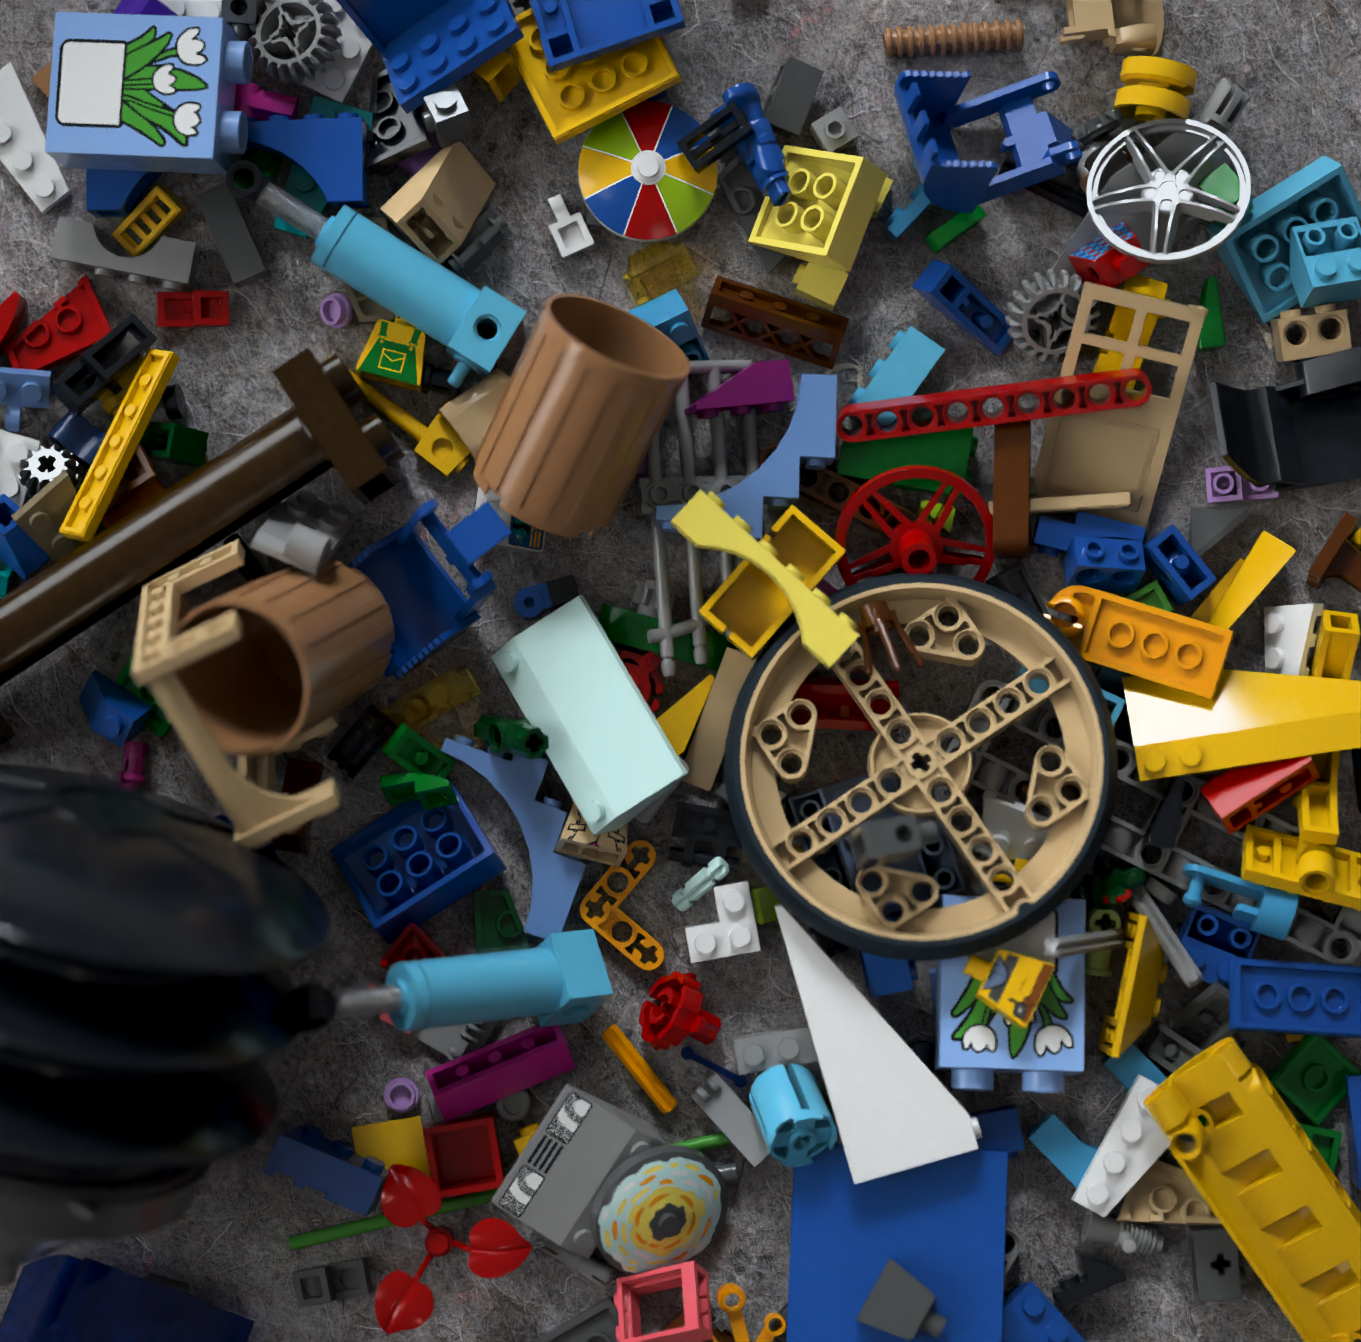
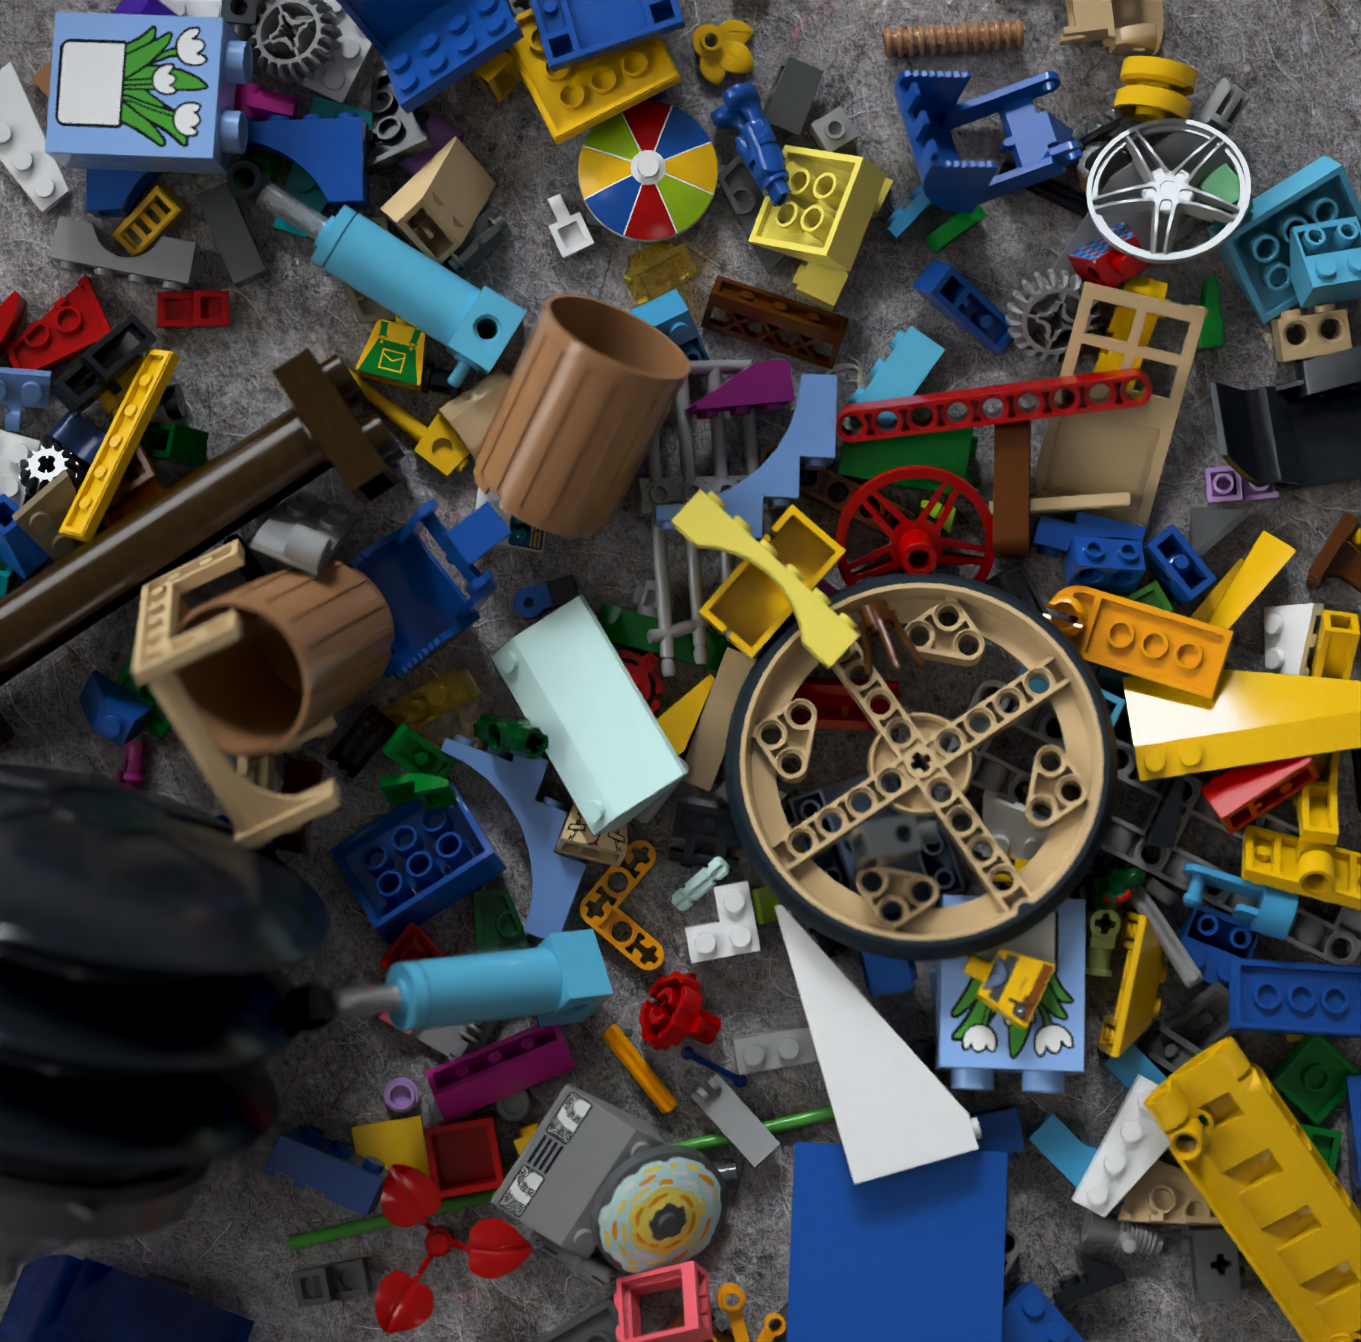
(336, 310): lavender plate -> none
(447, 116): dark grey brick -> none
(724, 147): black tile -> none
(728, 52): none -> yellow plate
(792, 1114): medium azure cylinder -> none
(900, 1304): dark grey torso -> none
(1084, 943): light grey axle -> none

